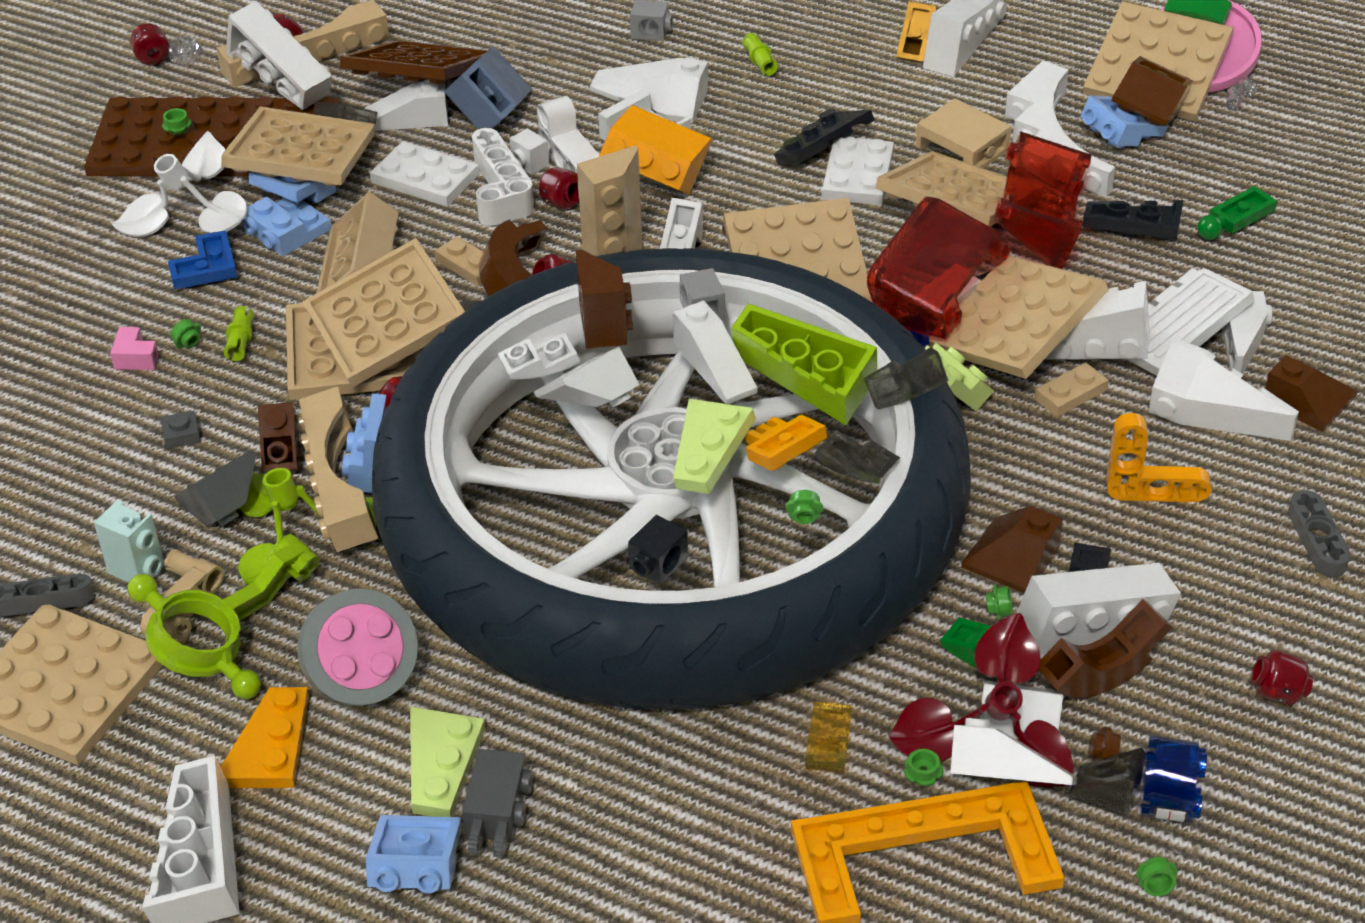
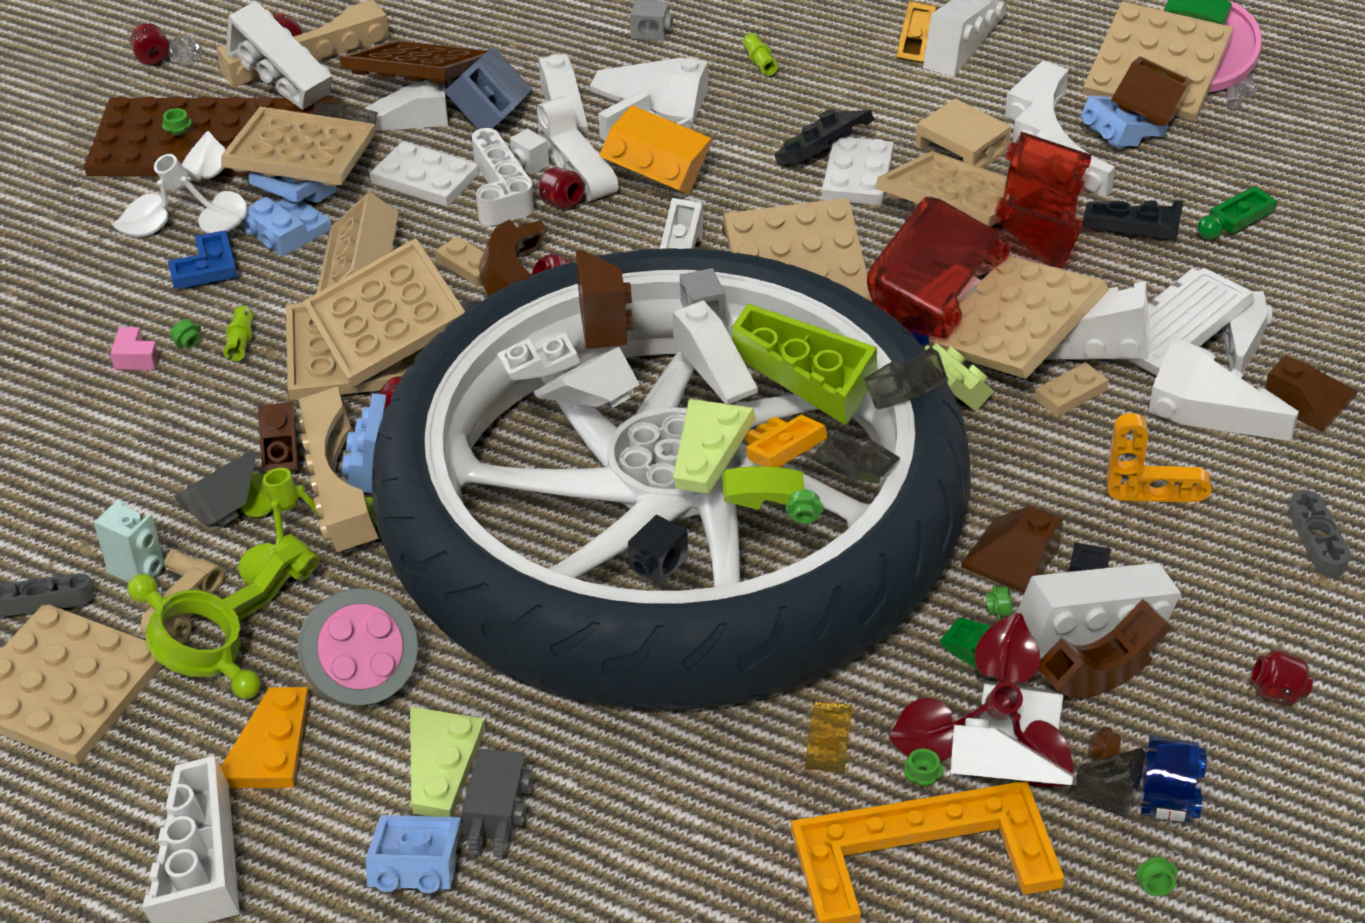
(180, 429): dark grey plate -> none
(559, 80): none -> white slope
(610, 202): tan slope -> none
(755, 484): none -> lime slope

